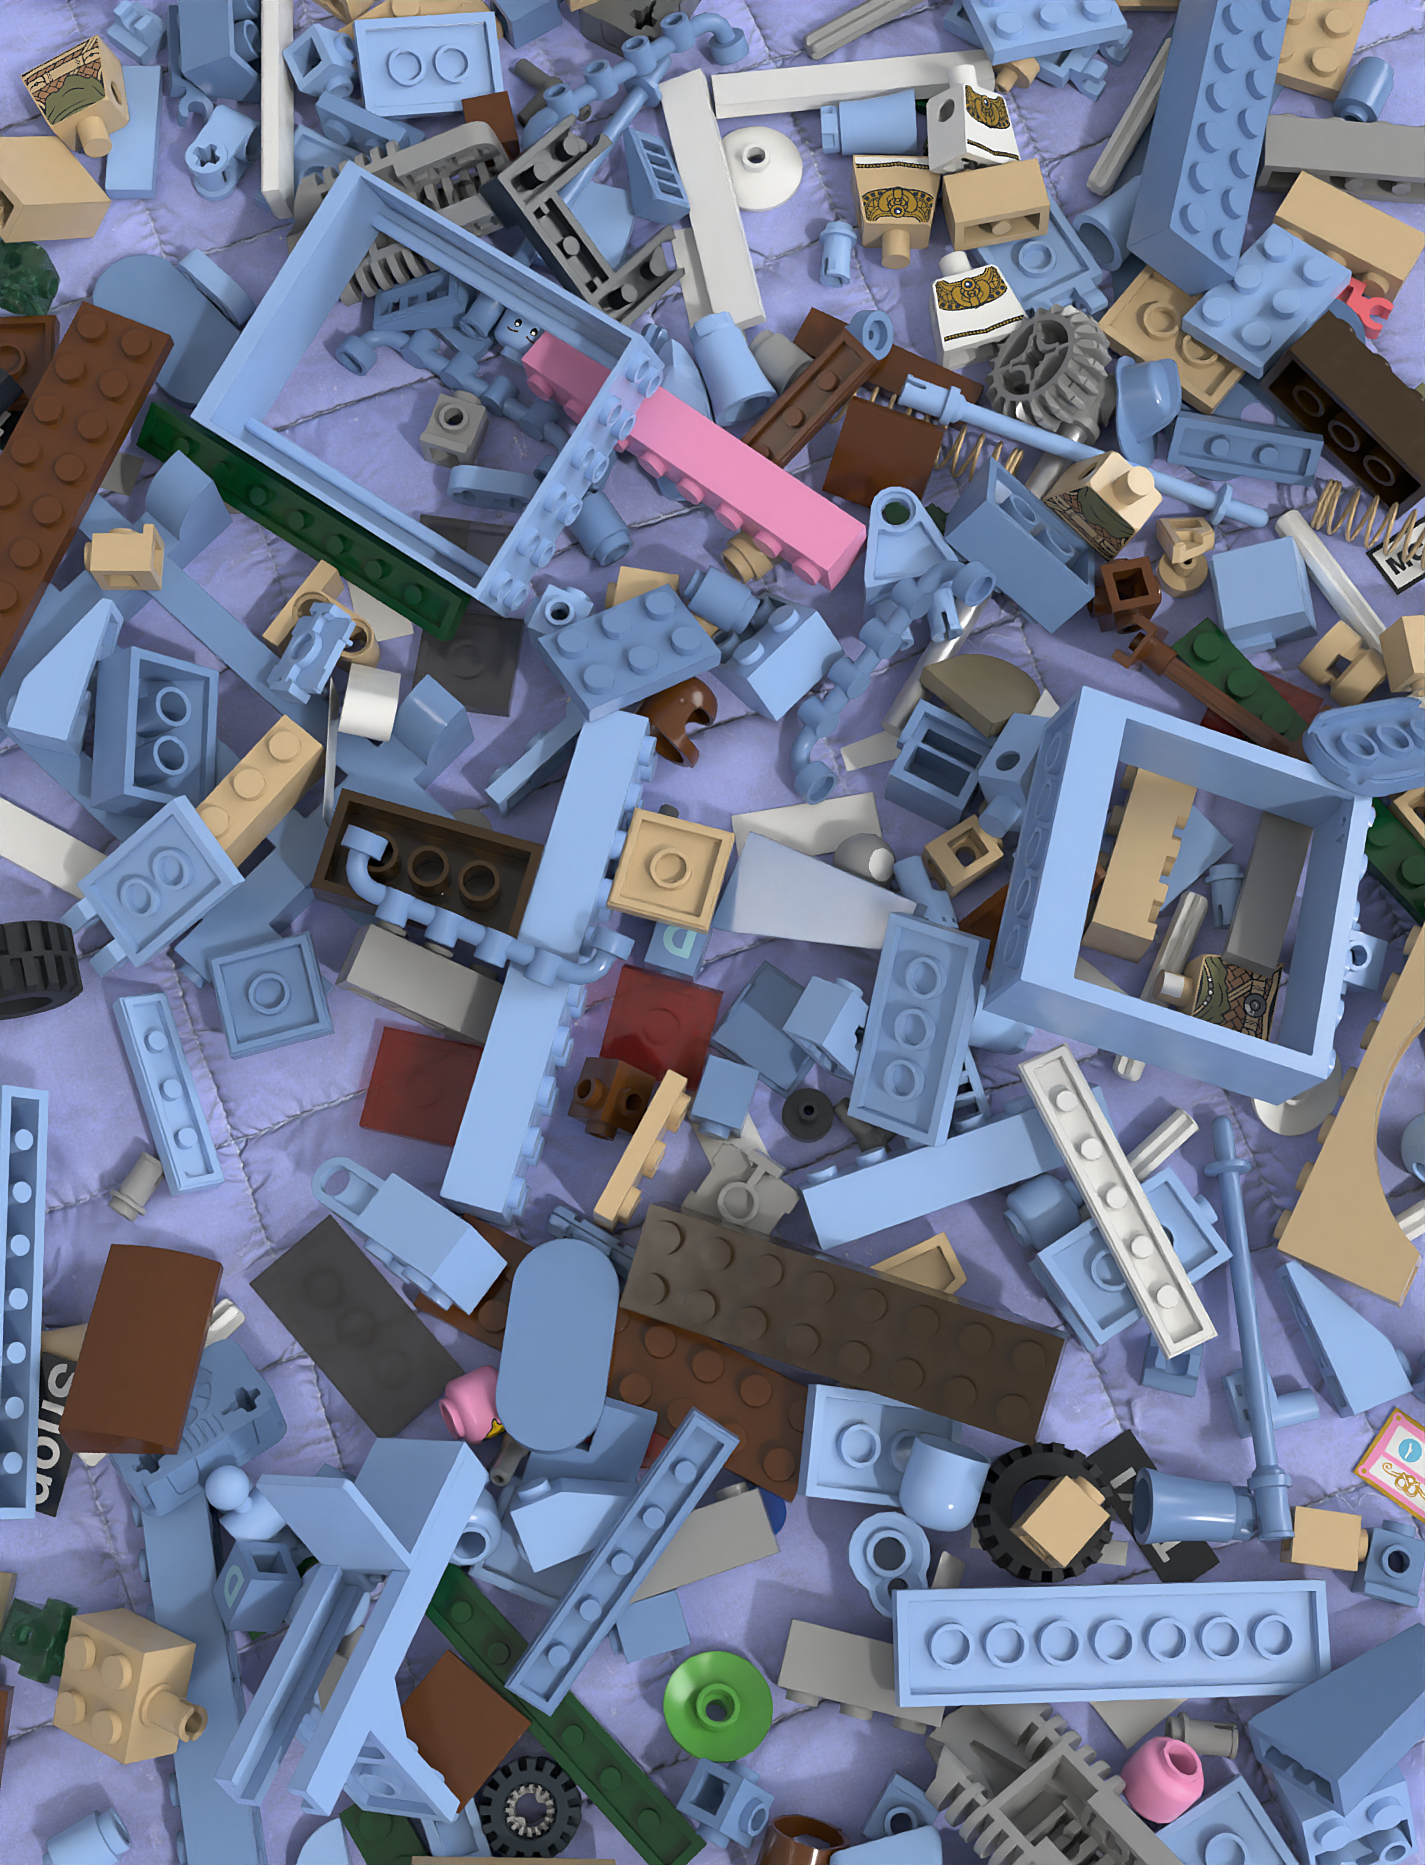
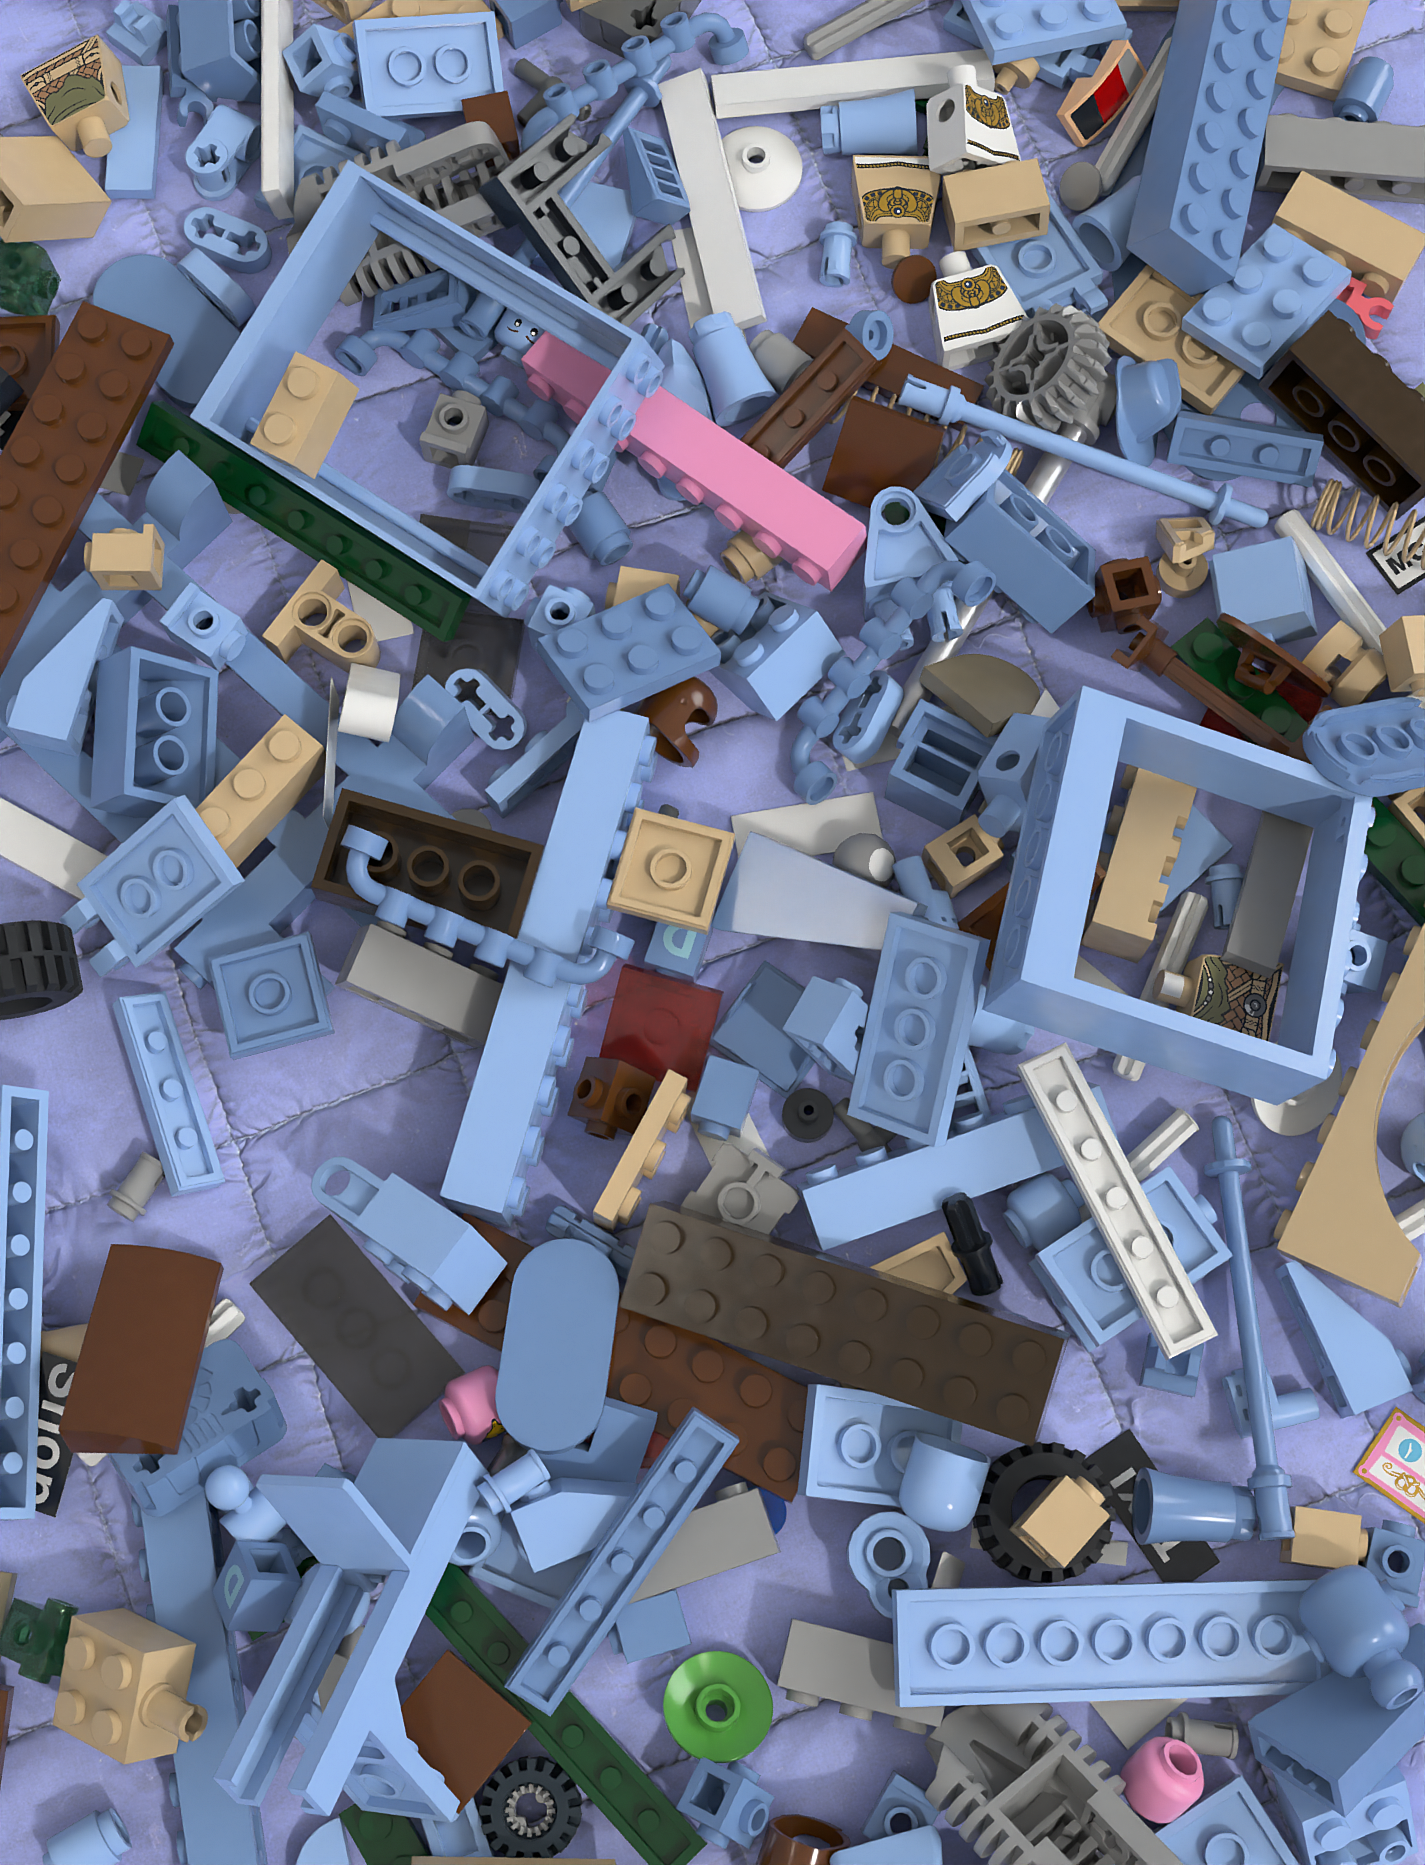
(191, 614): none -> light blue brick
(230, 233): none -> light blue beam
(304, 415): none -> tan brick
(311, 653): light blue piece -> none
(420, 1087): clear red tile -> none
(496, 701): none -> light blue beam
(512, 1482): none -> light blue pin
(868, 718): none -> light blue beam
(913, 279): none -> reddish brown piece
(964, 476): none -> light blue tile
(971, 1244): none -> black axle
(1080, 186): none -> light grey piece
(1100, 98): none -> slope
(1104, 501): tan torso -> none
(1270, 657): none -> reddish brown shield
(1361, 1632): none -> medium blue piece

